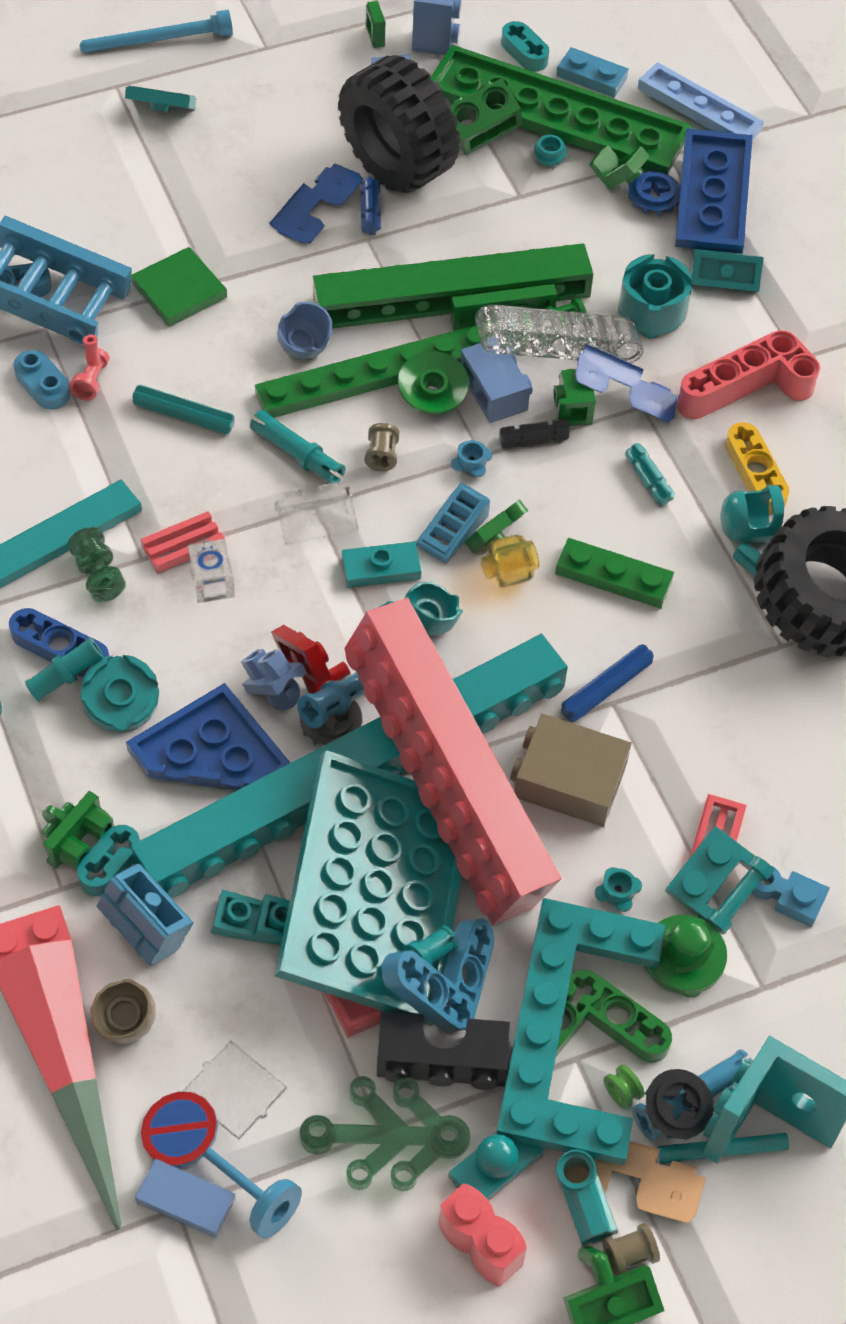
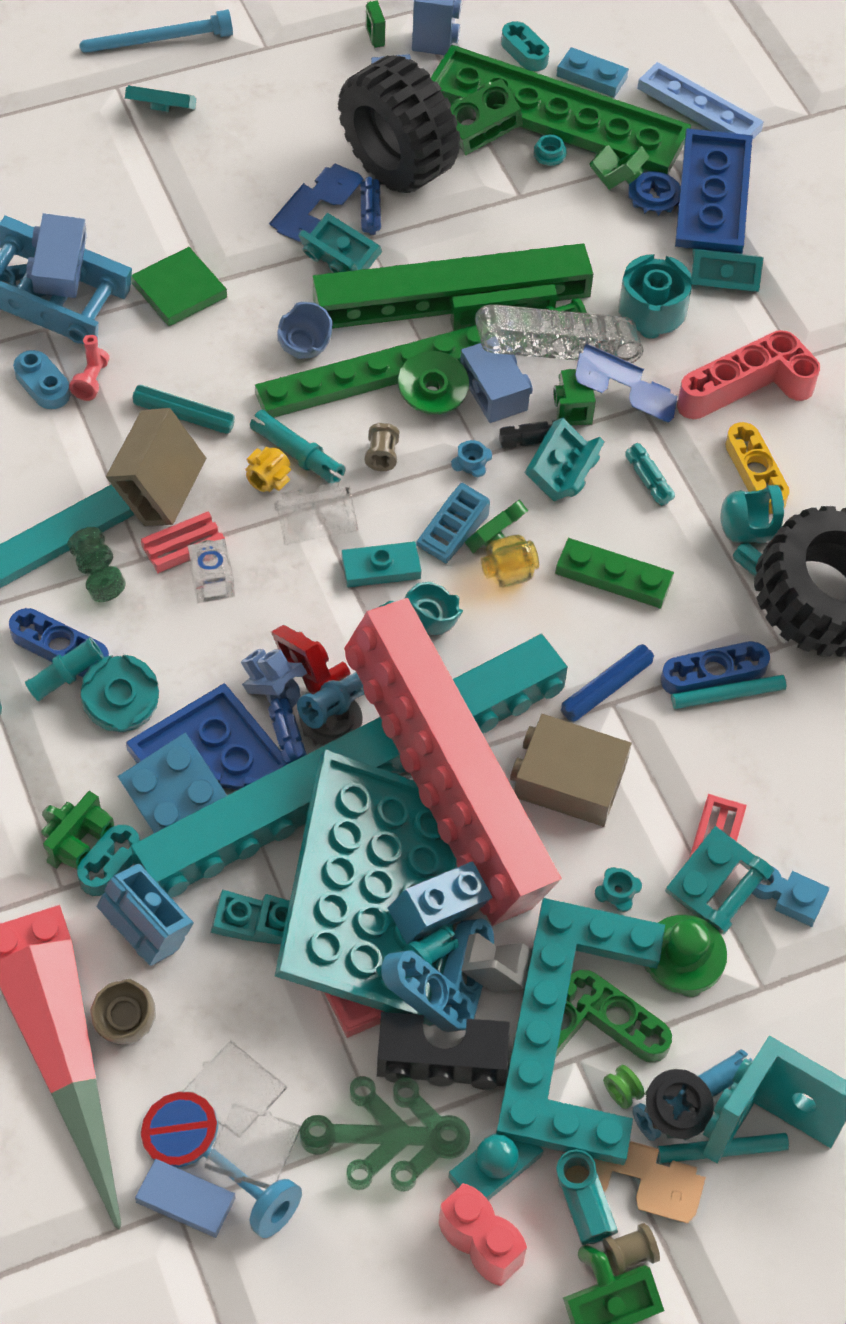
(58, 255): none -> medium blue brick
(156, 467): none -> dark tan brick
(171, 784): none -> dark azure plate
(252, 1146): none -> clear piece
(268, 469): none -> yellow gear
(286, 730): none -> blue axle
(339, 246): none -> teal bracket
(439, 902): none -> dark azure brick
(496, 966): none -> light grey panel
(563, 461): none -> teal bracket
(727, 656): none -> blue beam
(728, 691): none -> teal bar

